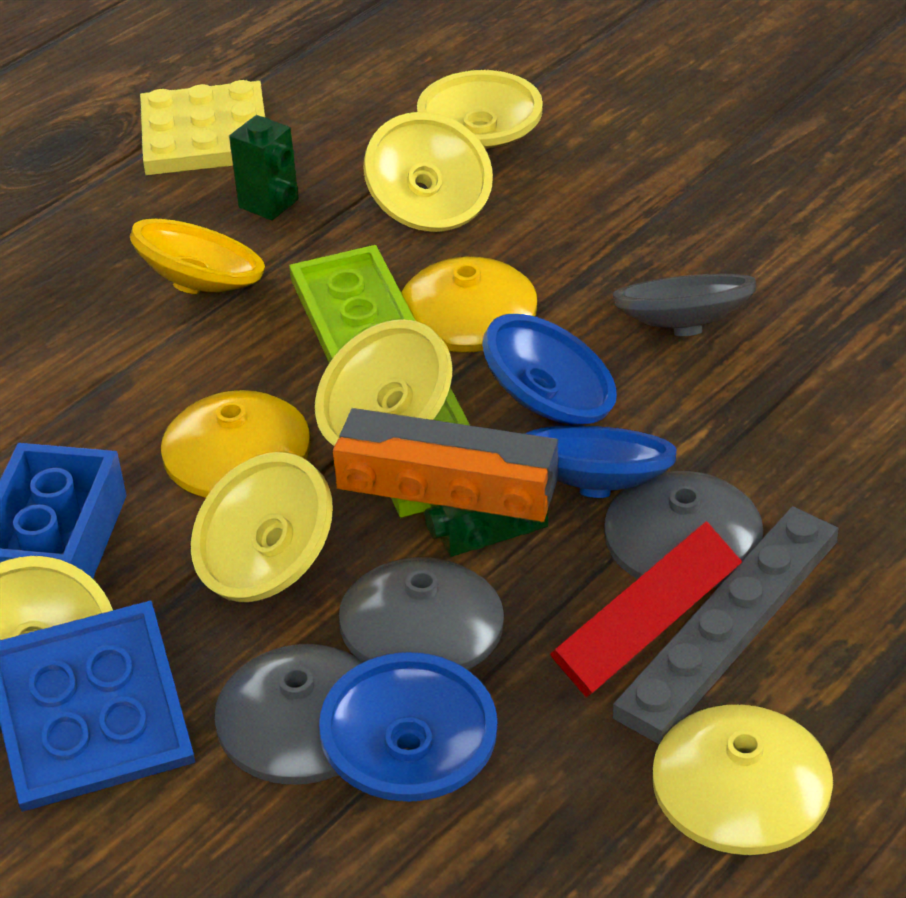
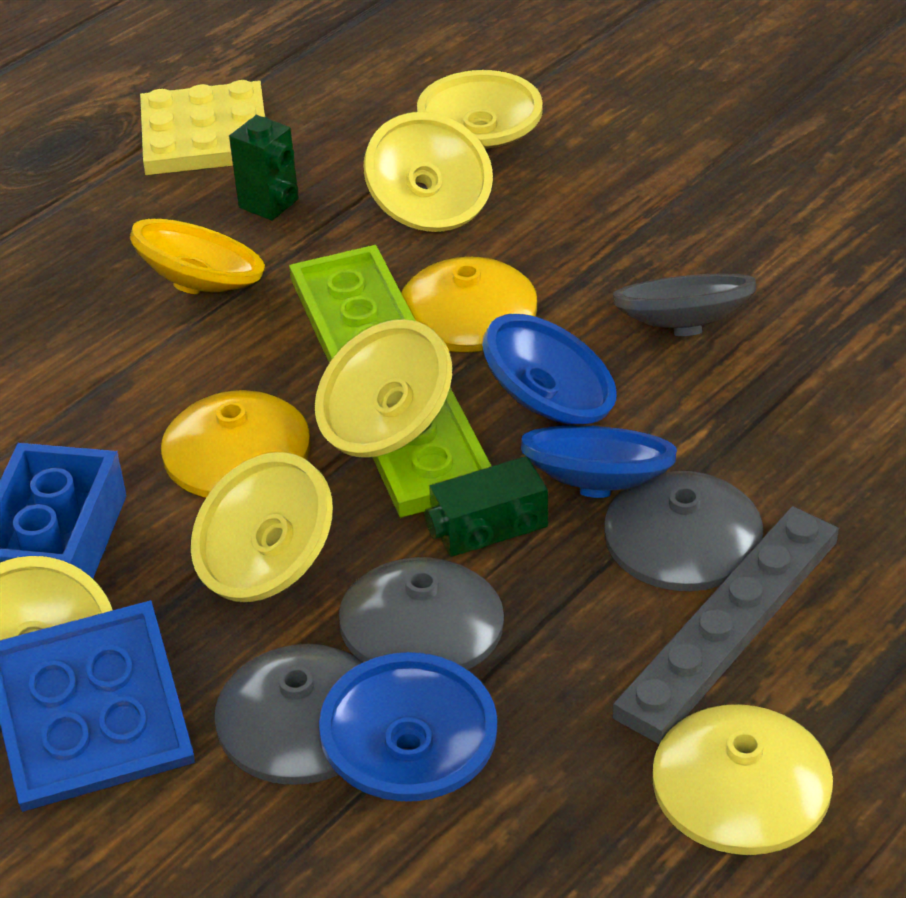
(447, 464): orange piece -> none
(645, 609): red tile -> none

